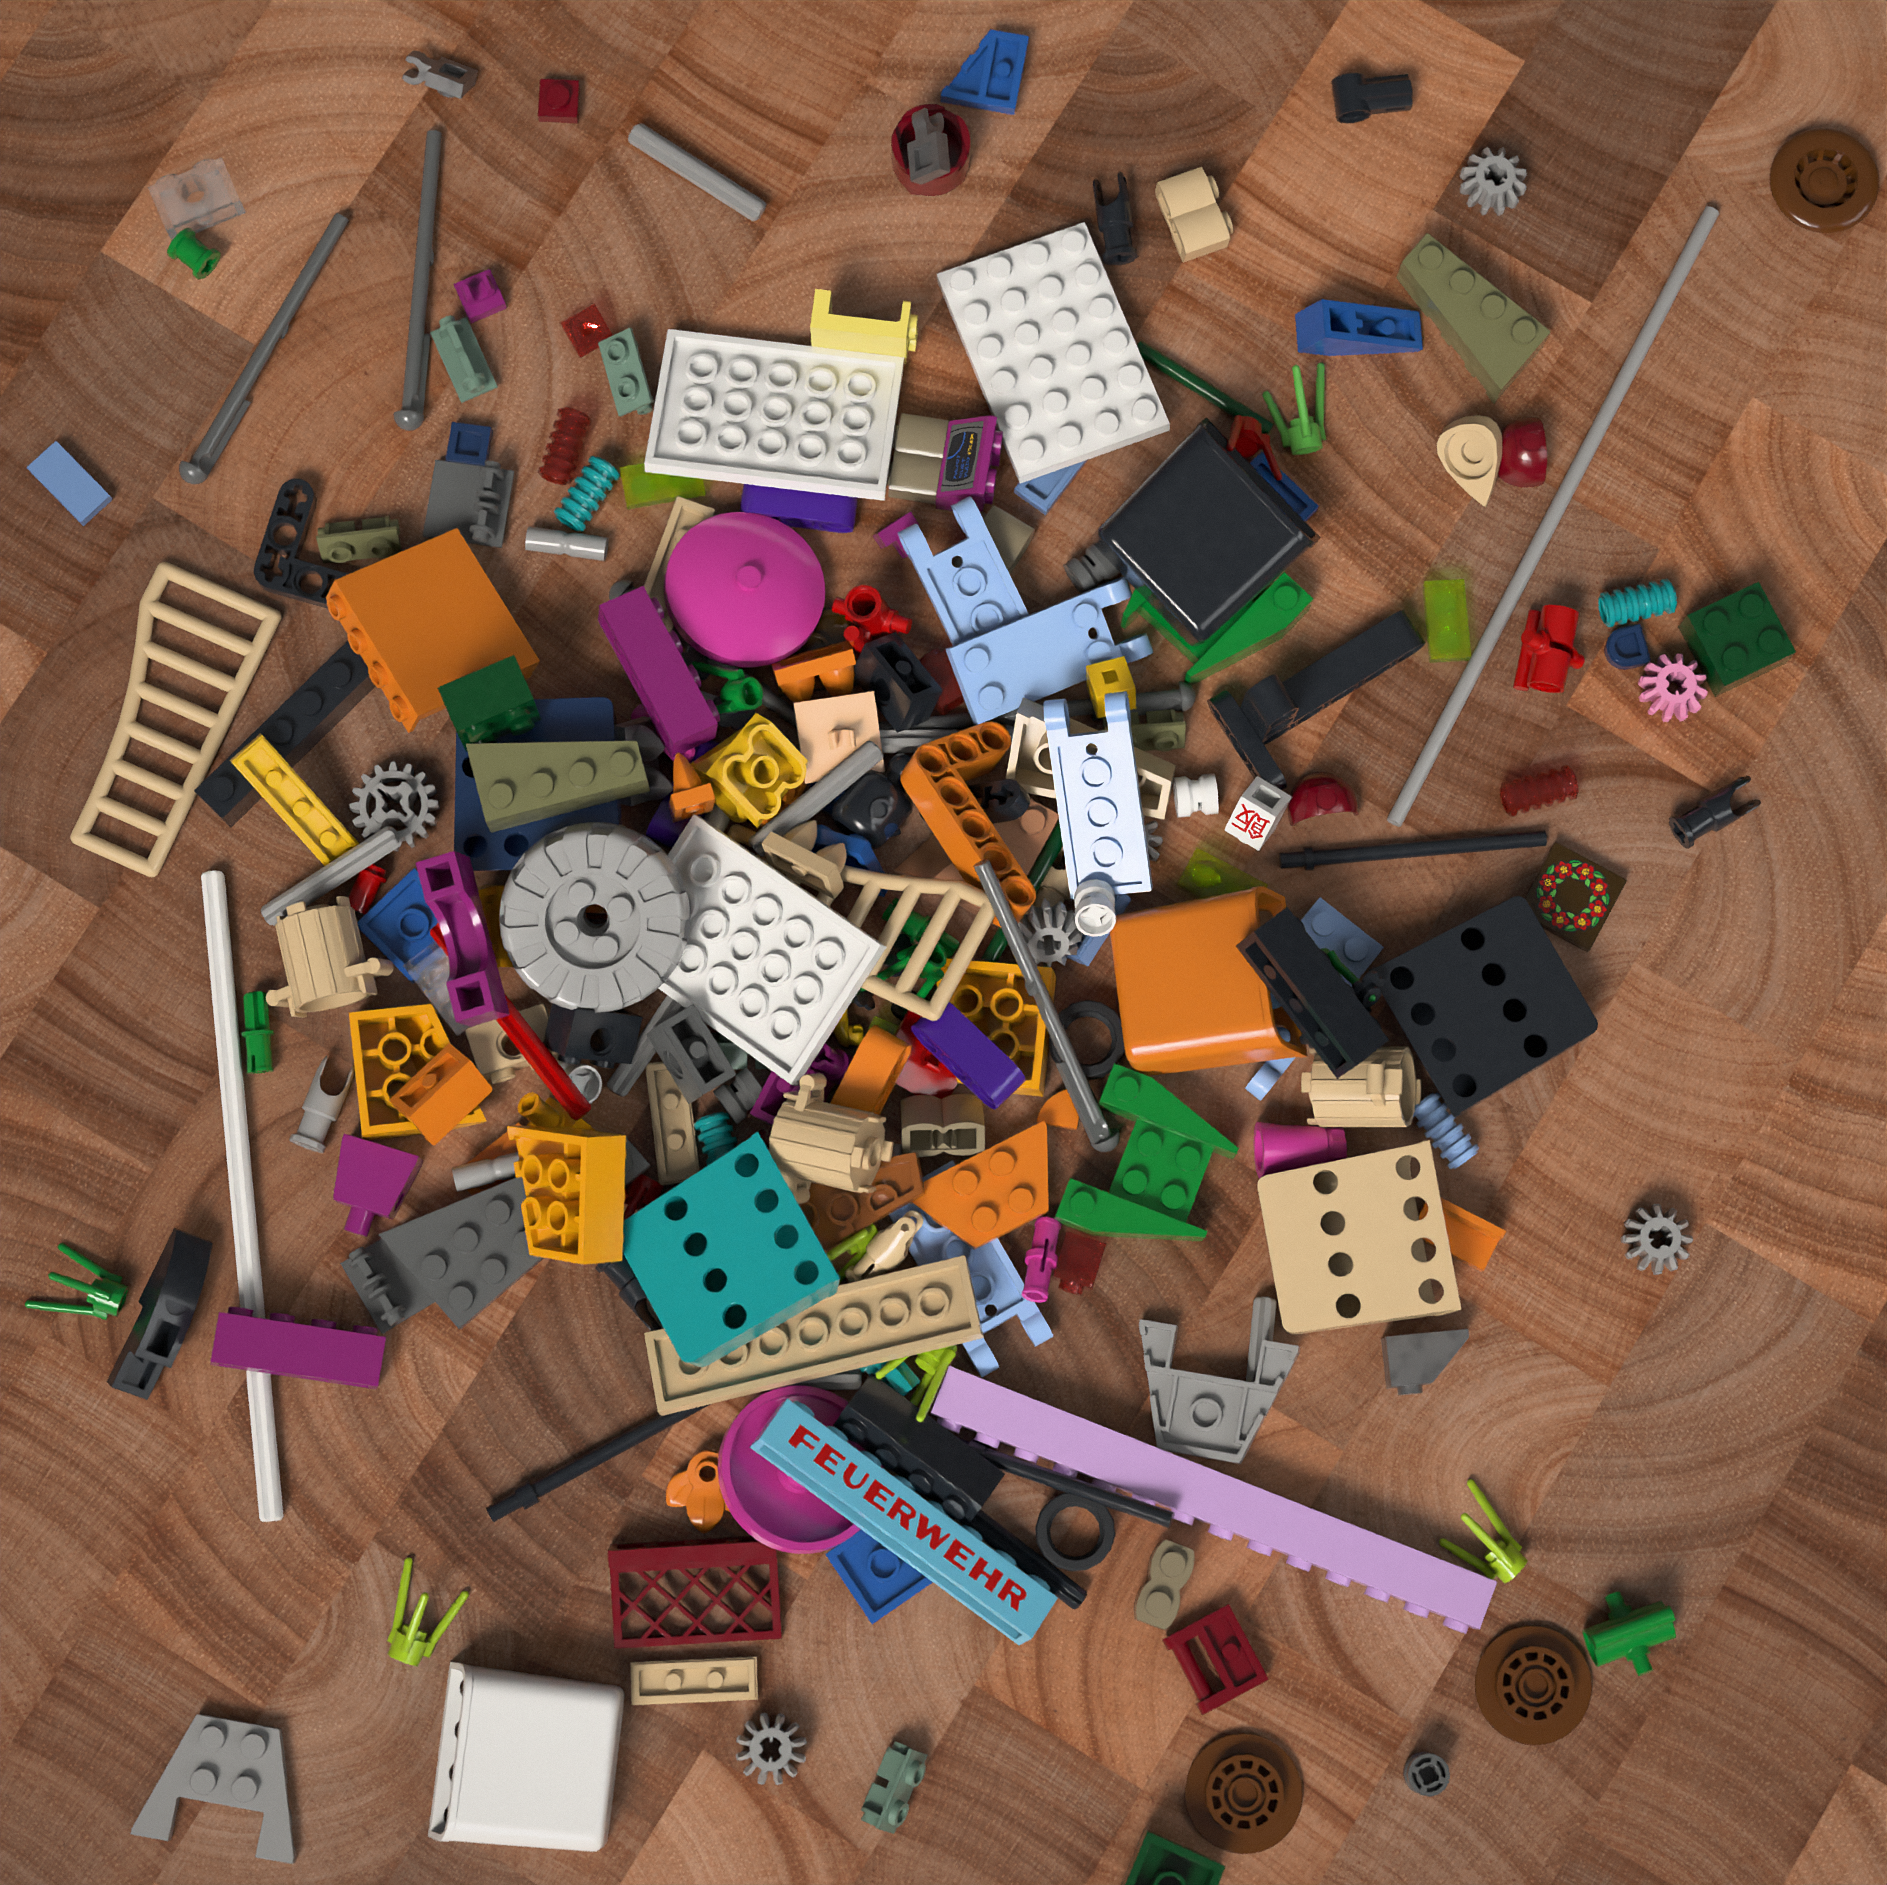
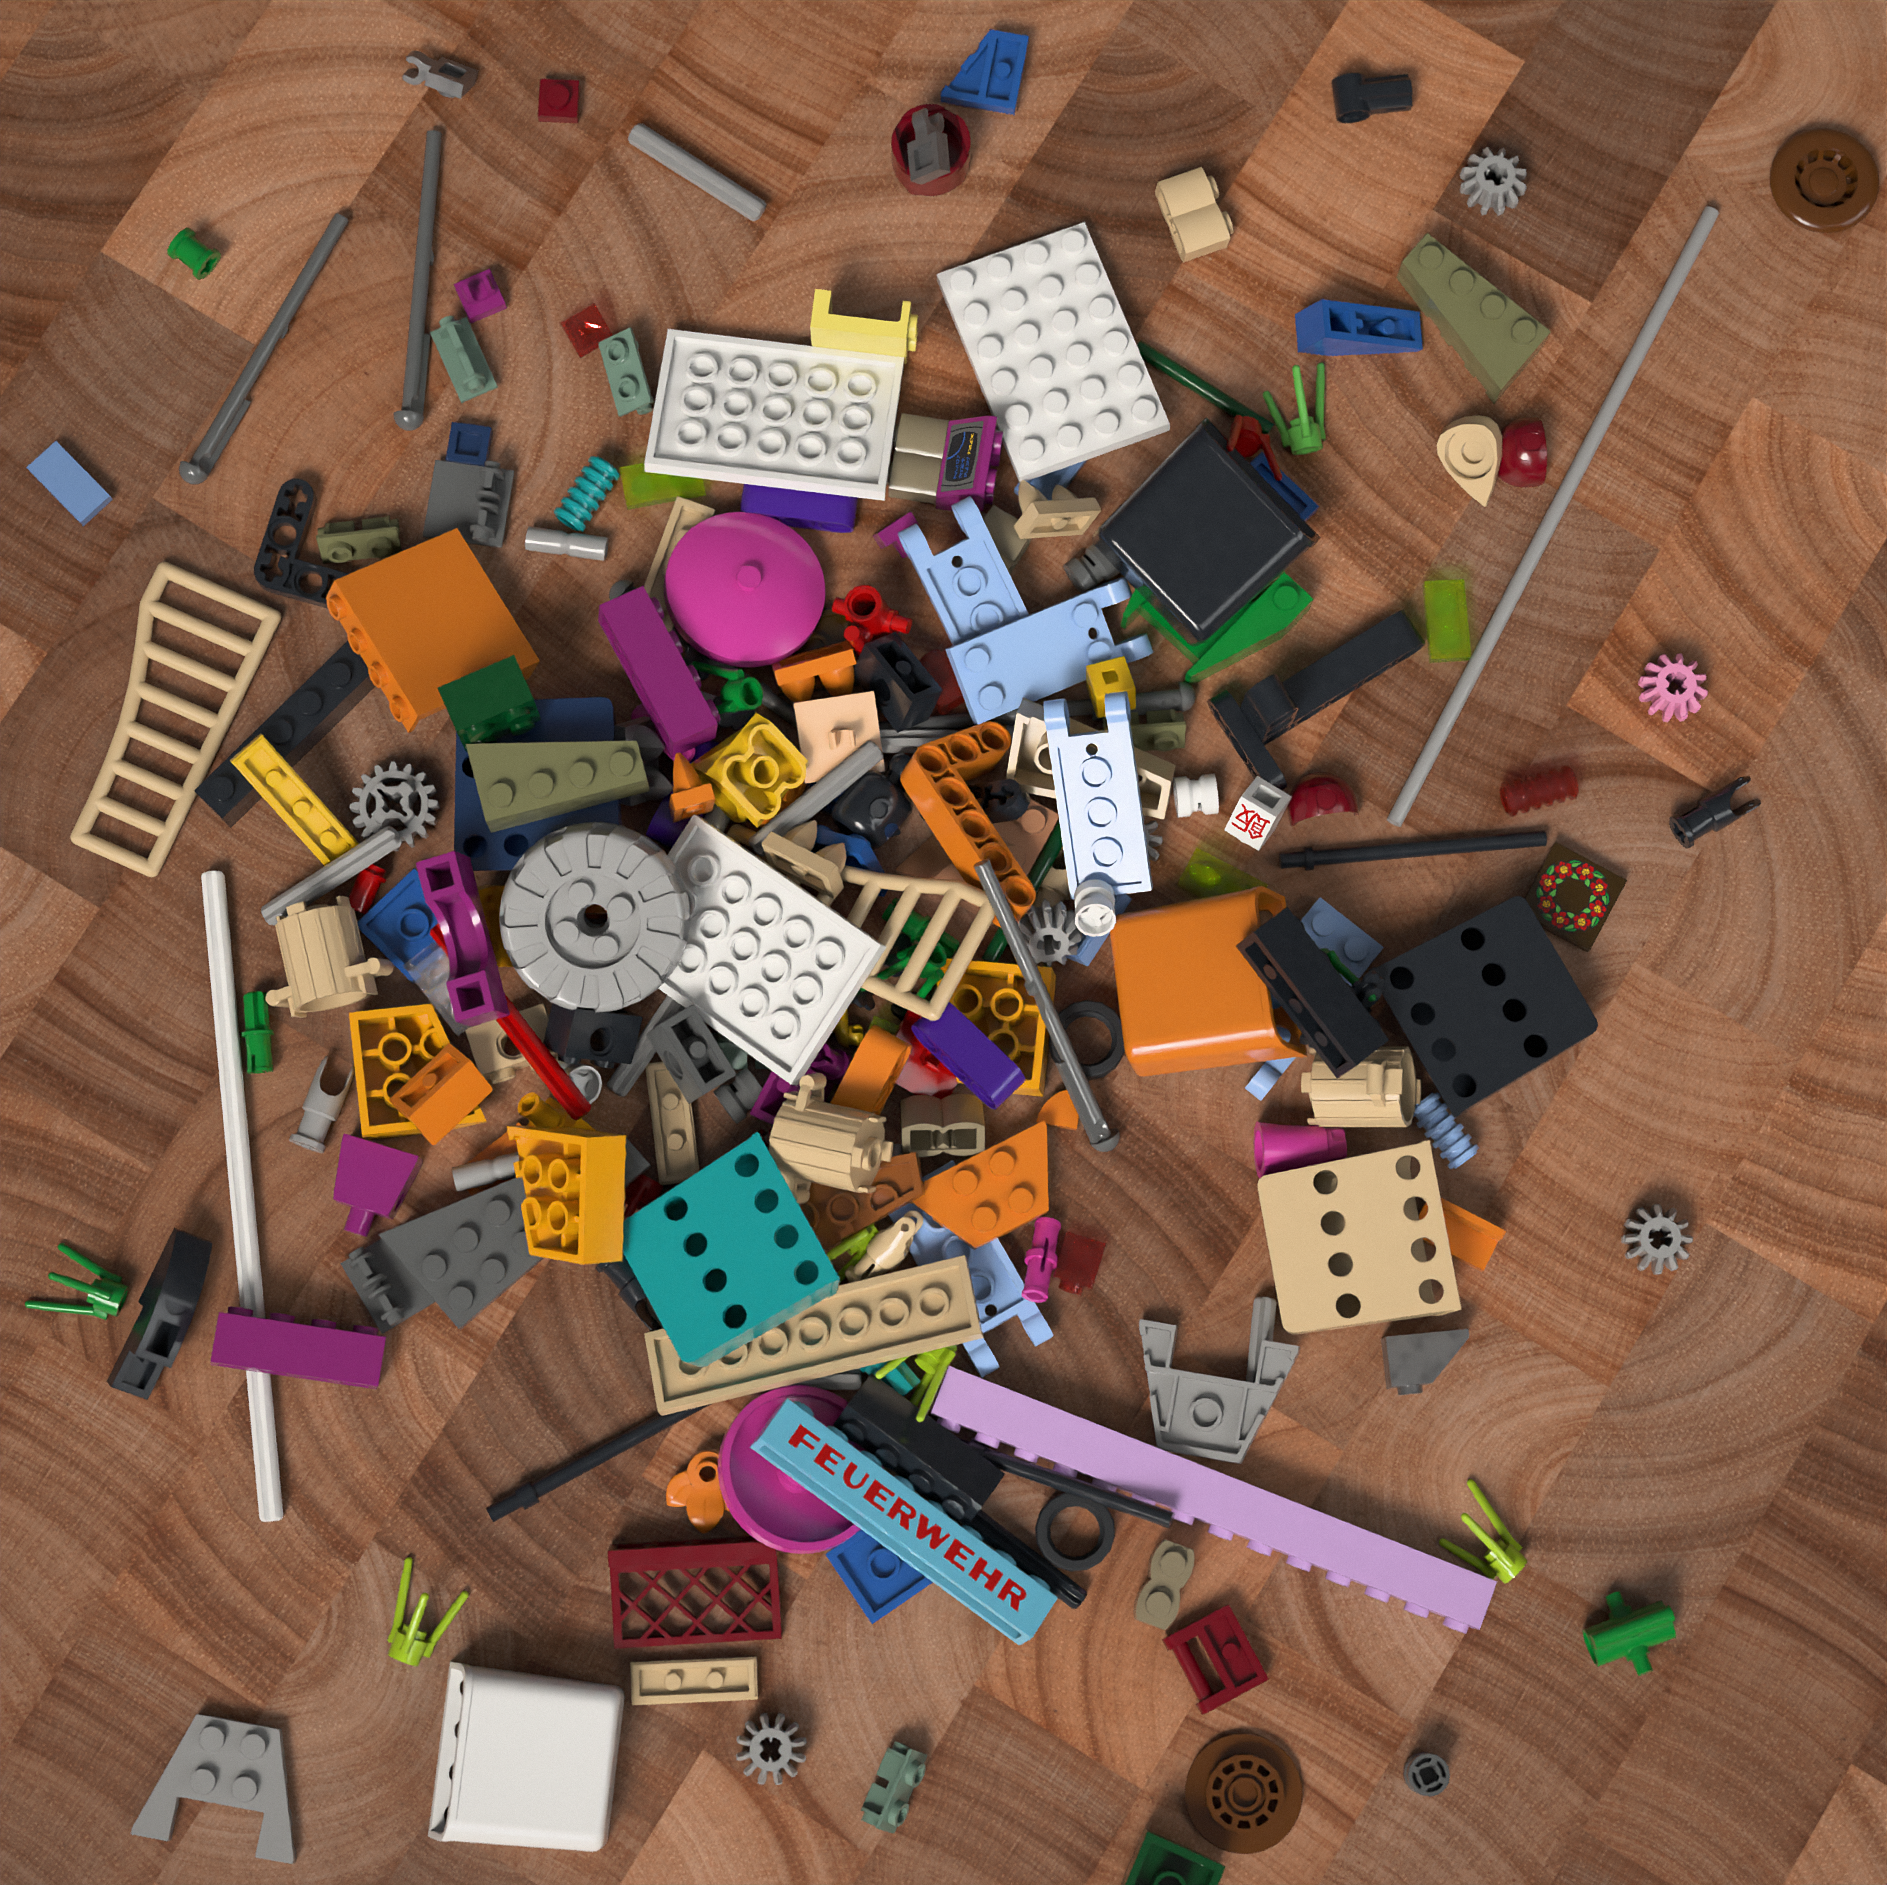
(216, 206): clear brick -> none
(564, 446): clear red piece -> none
(715, 1135): teal piece -> none
(1056, 517): none -> tan tile
(1115, 224): black piece -> none
(1157, 1169): green wedge -> none
(1533, 1685): reddish brown wheel -> none
(1548, 649): red pin -> none
(1627, 648): dark blue tile -> none
(1637, 602): teal piece -> none
(1736, 639): dark green brick -> none

